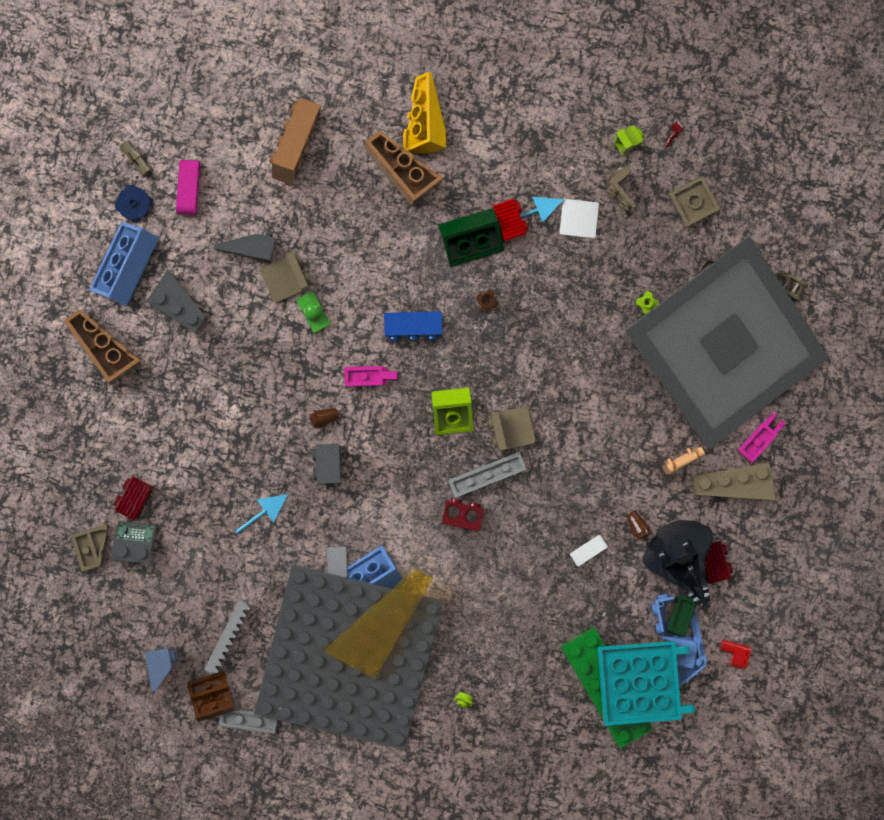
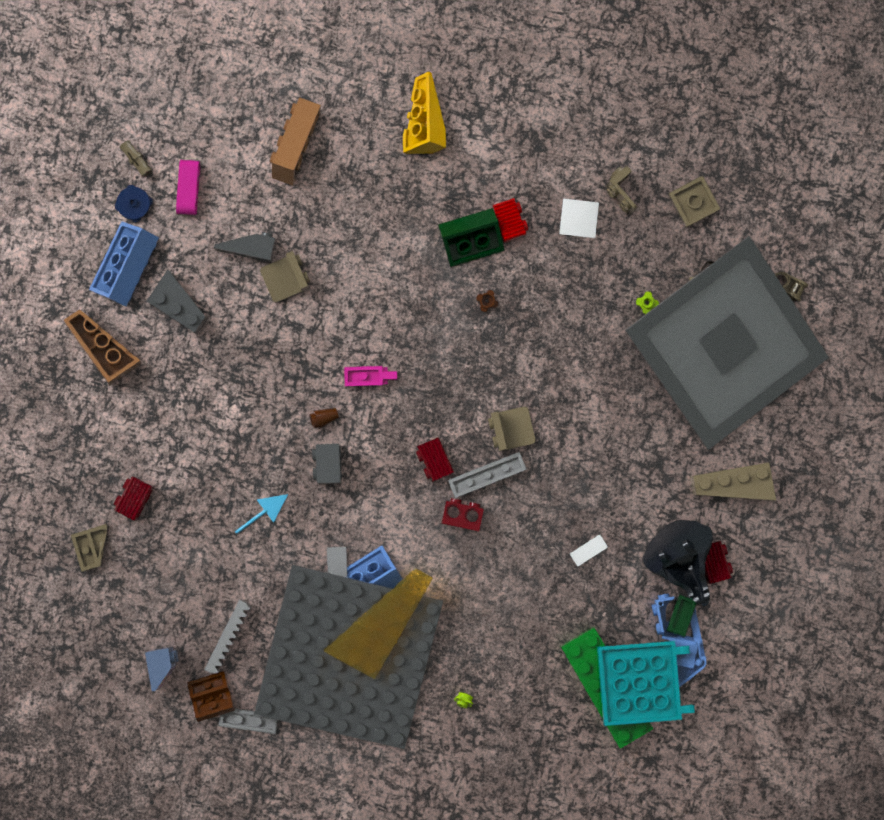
(134, 542): dark grey slope -> none
(313, 312): bright green tile -> none
(402, 168): medium nougat wedge -> none
(413, 325): blue brick -> none
(435, 460): none -> dark red brick
(452, 411): lime slope -> none
(544, 207): medium azure piece -> none
(628, 139): lime arch -> none
(638, 526): reddish brown cone -> none
(677, 129): dark red hand -> none
(684, 460): light nougat container -> none
(739, 652): red piece -> none
(760, 439): dark pink hinge -> none

